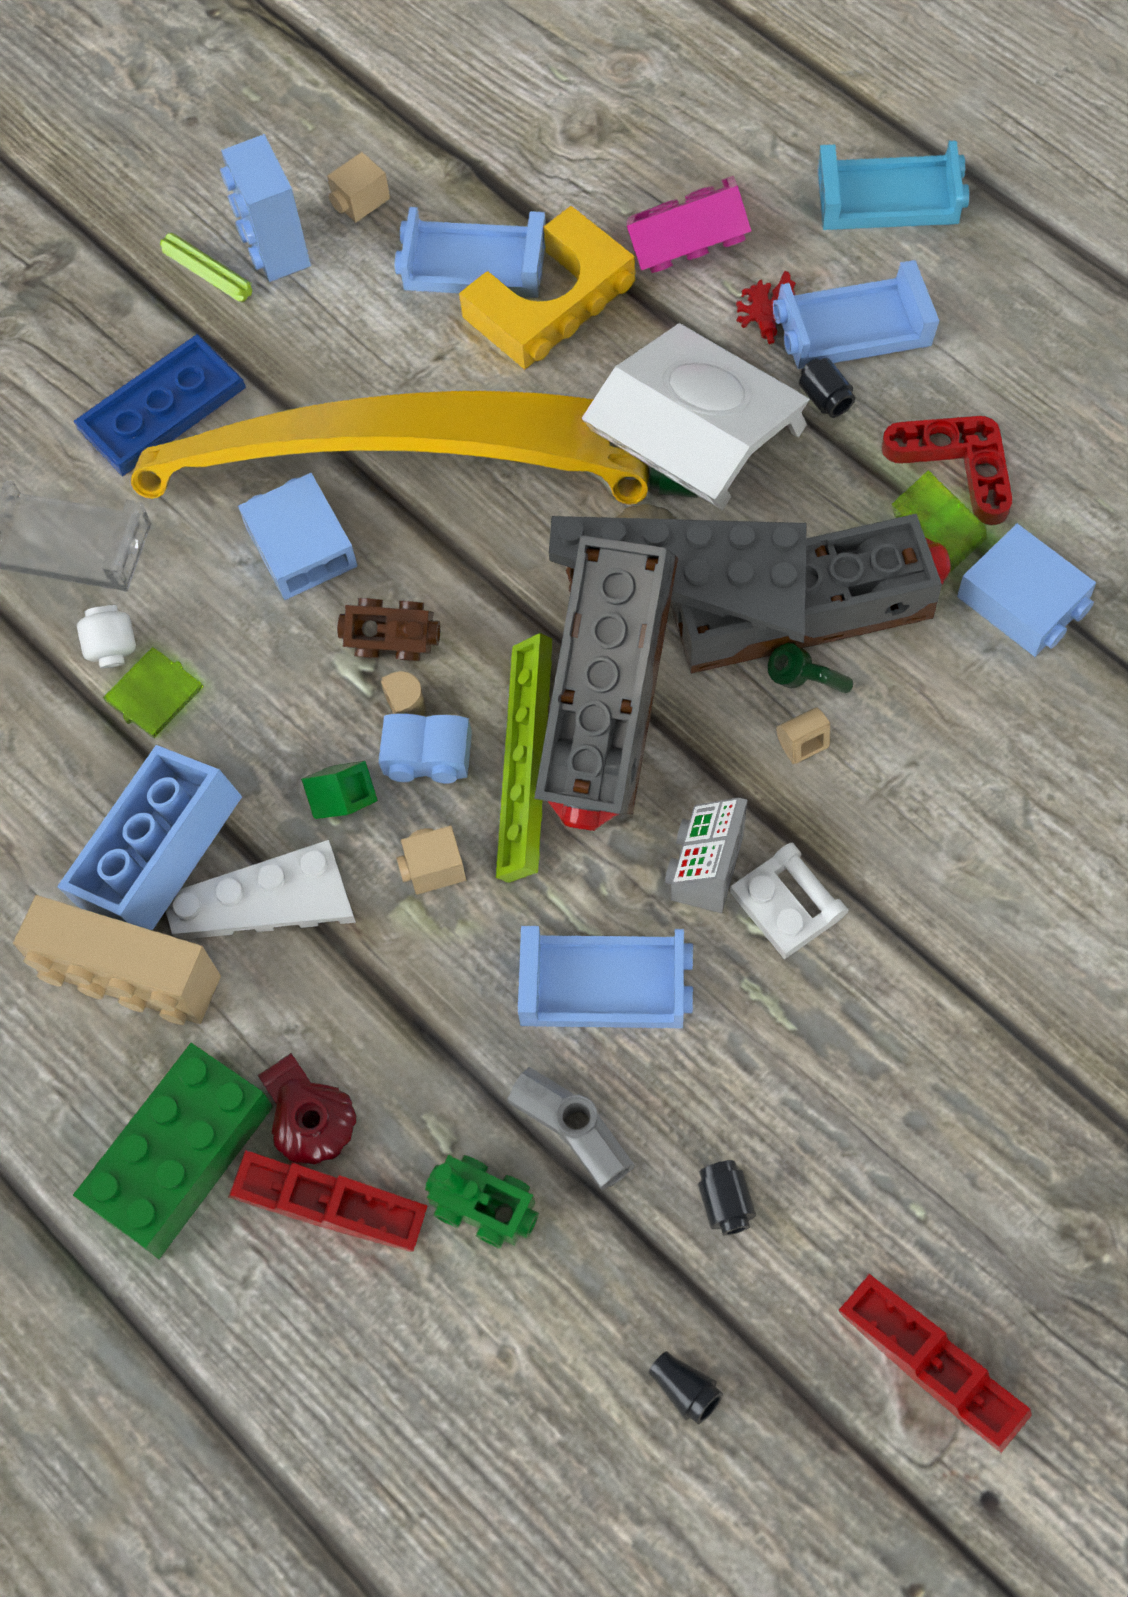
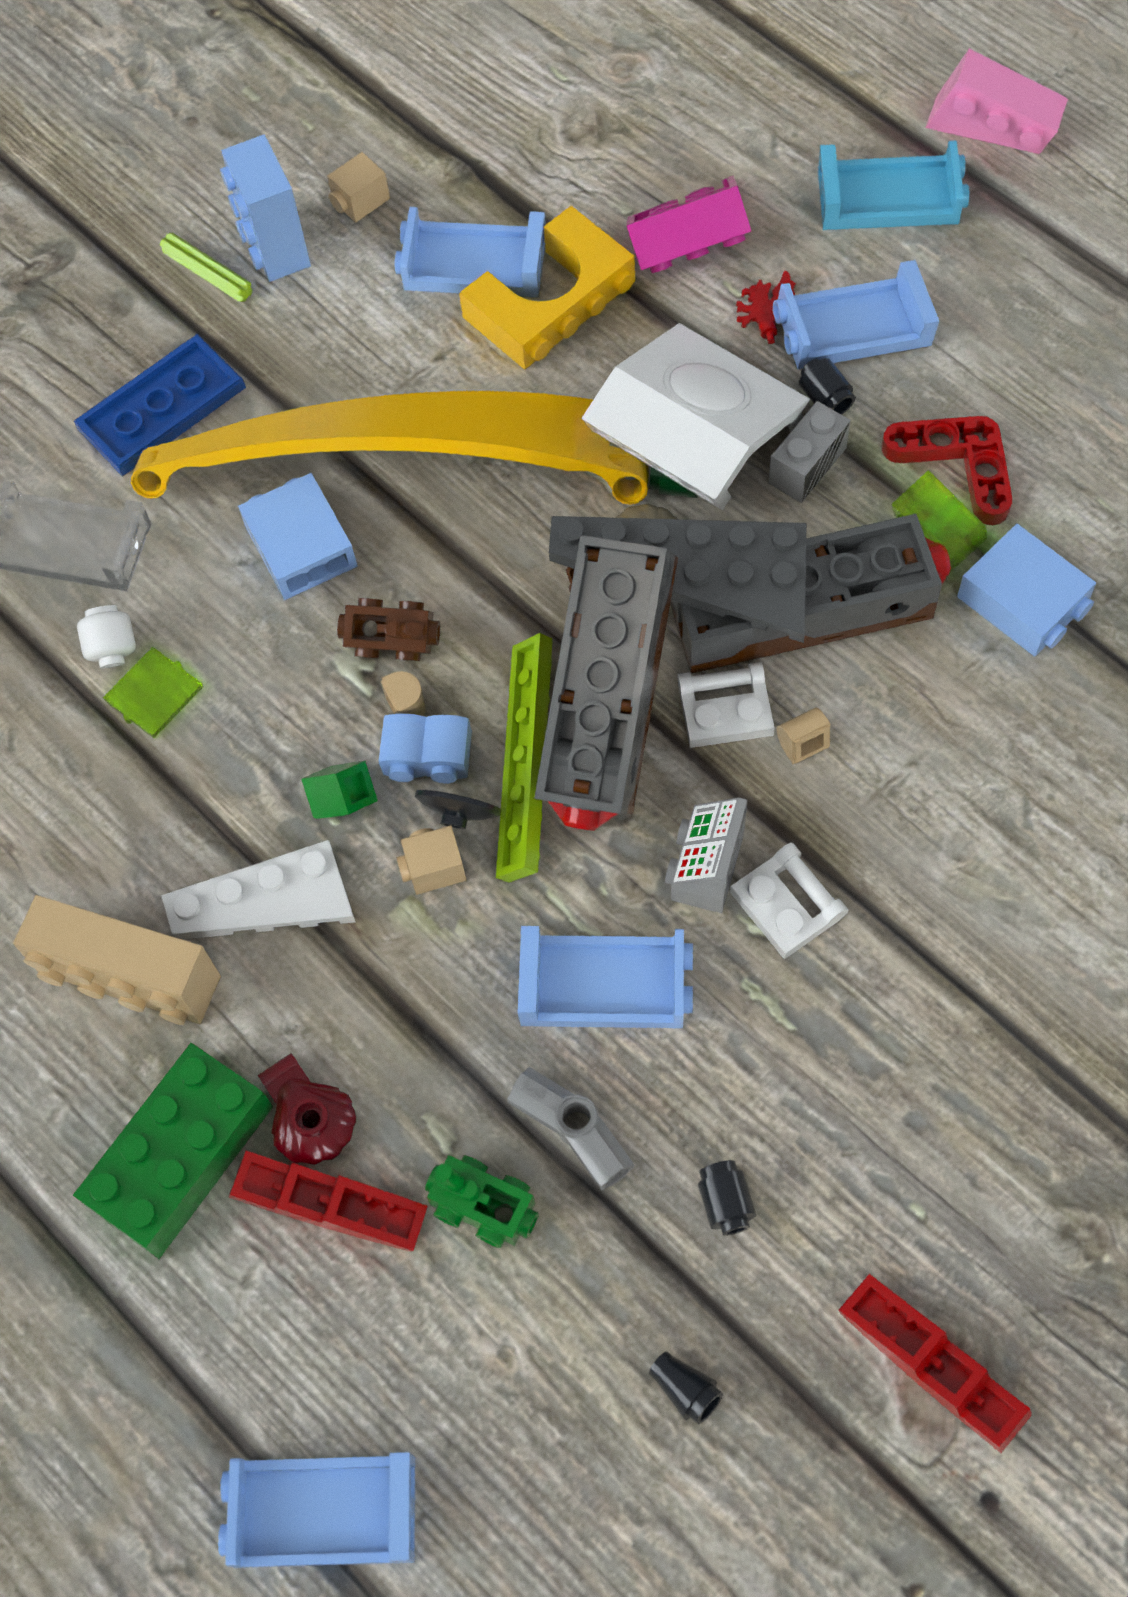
(151, 839): light blue brick -> none
(319, 1511): none -> light blue panel
(457, 809): none -> black dish
(726, 717): none -> white plate
(802, 669): dark green plate -> none
(809, 451): none -> light grey brick
(997, 106): none -> bright pink wedge

